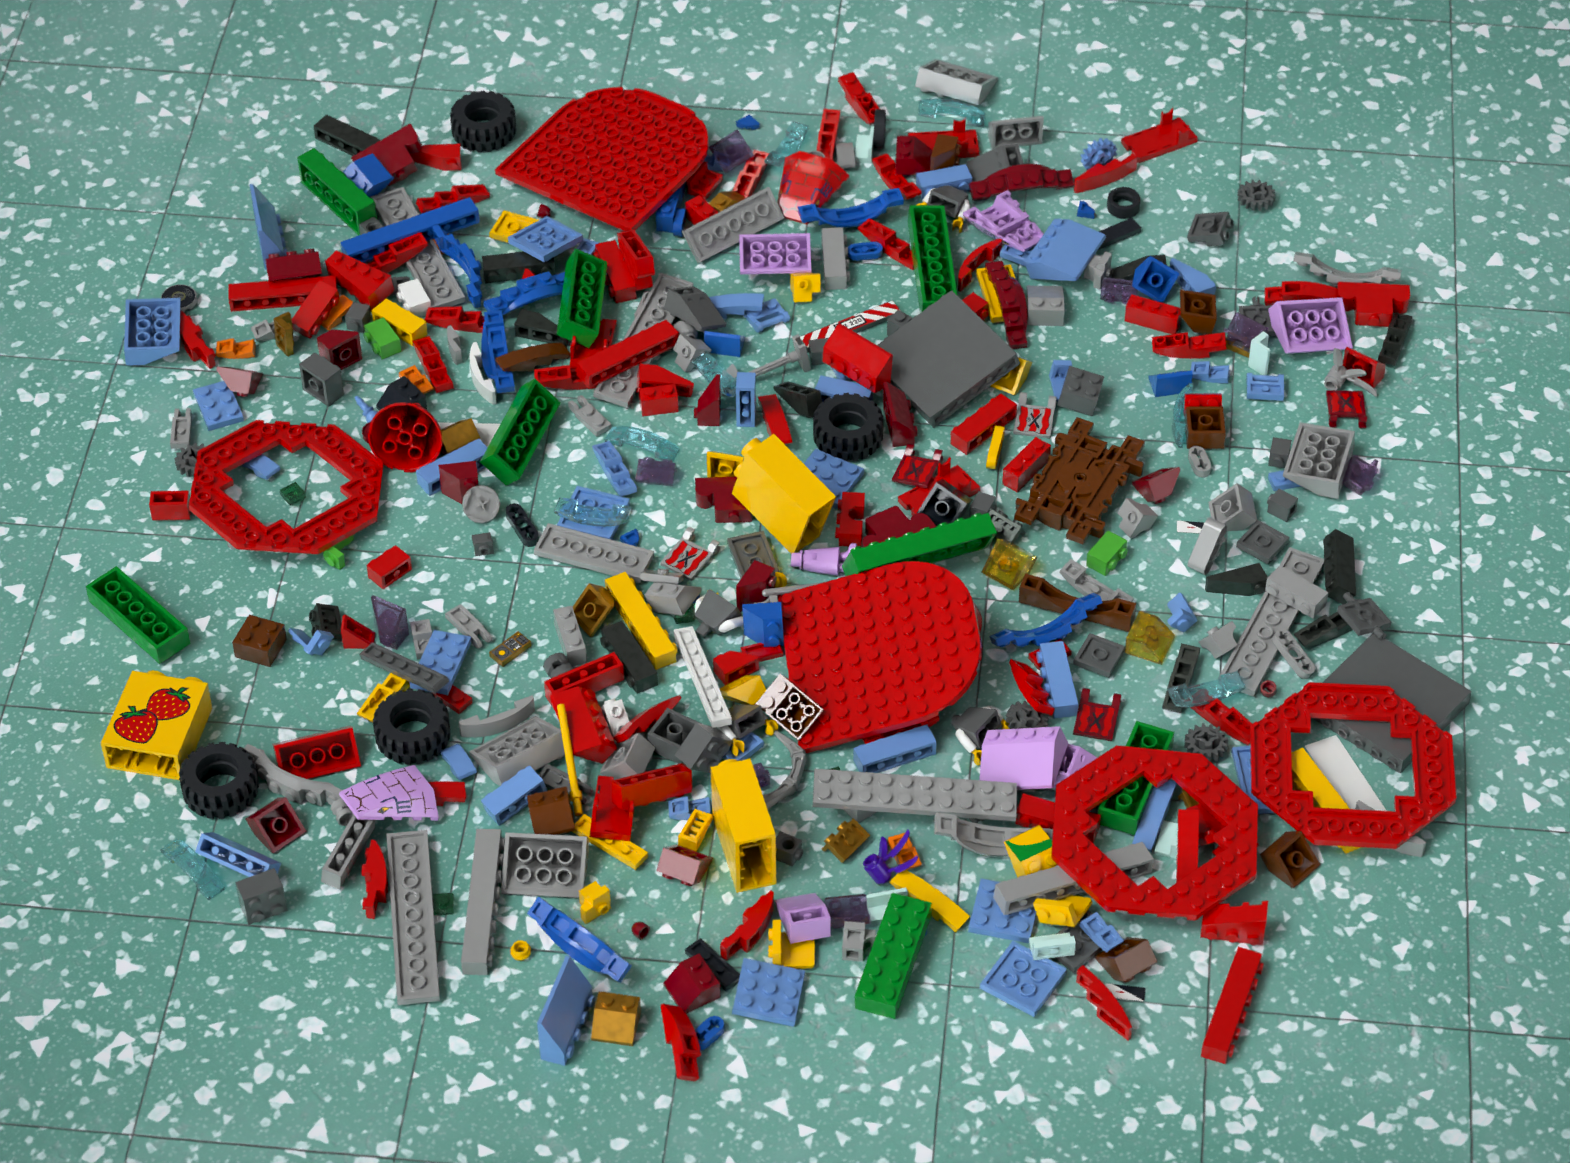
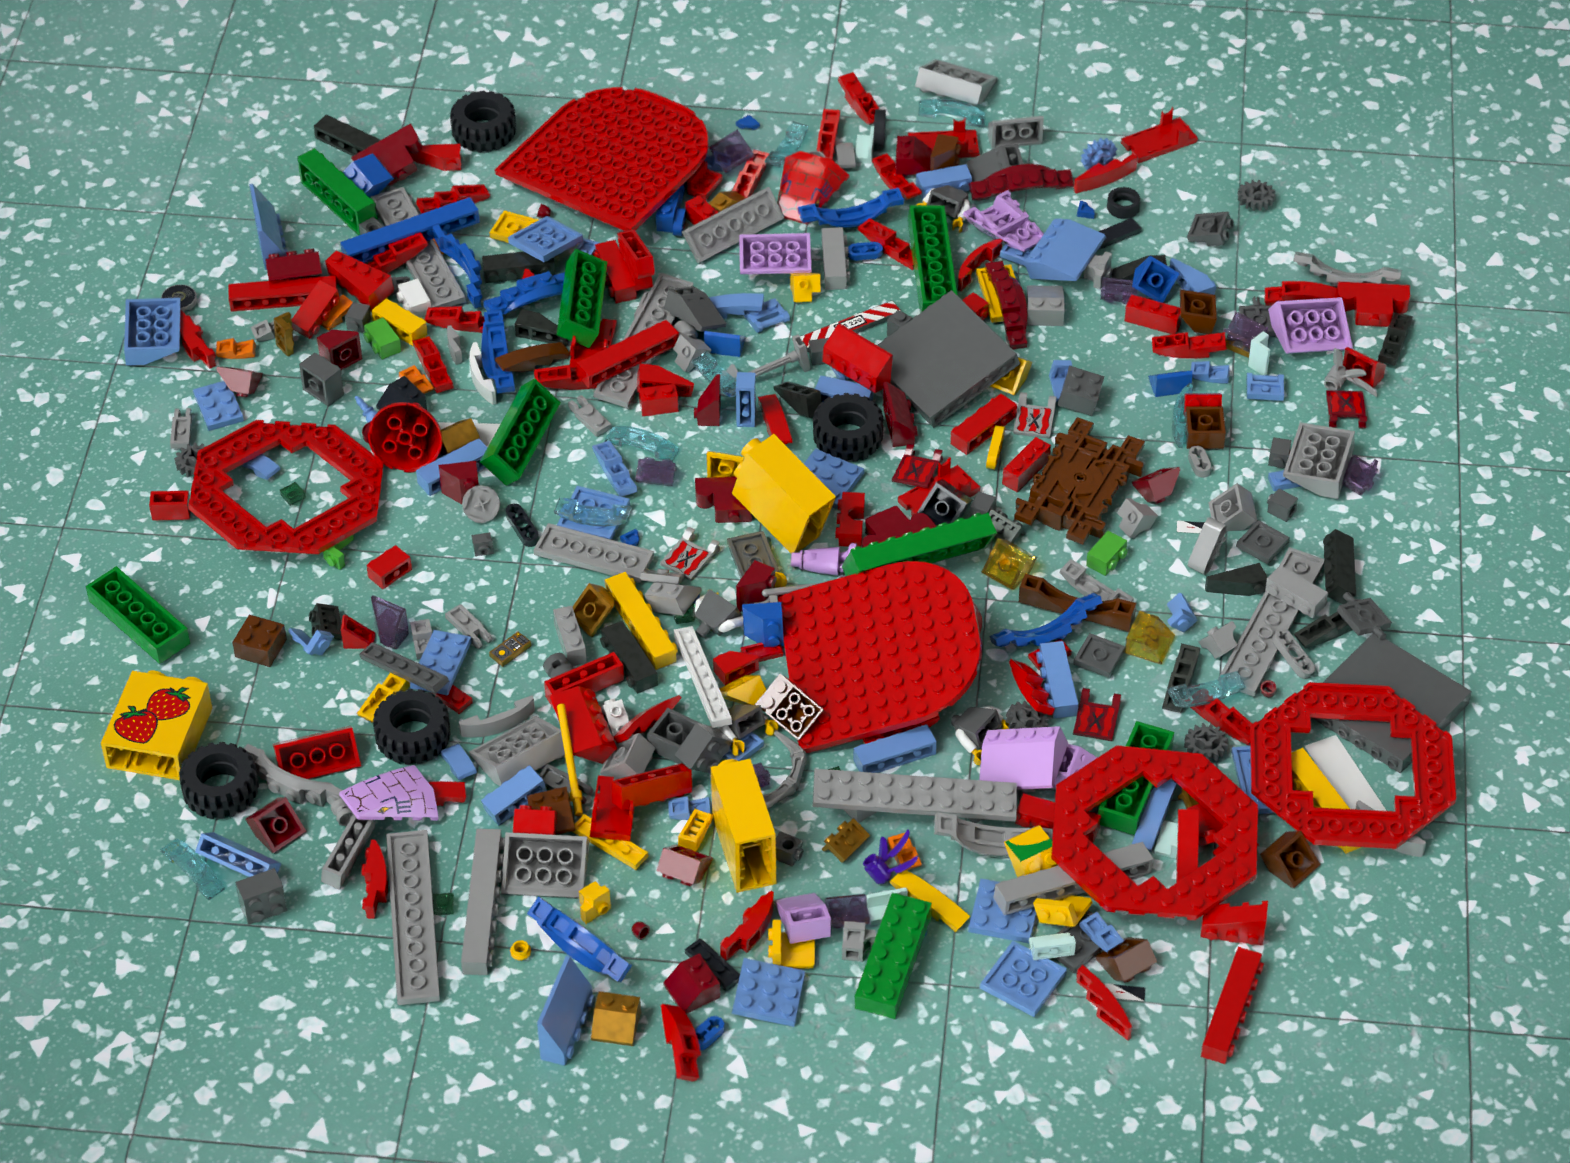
(535, 821): none -> red brick

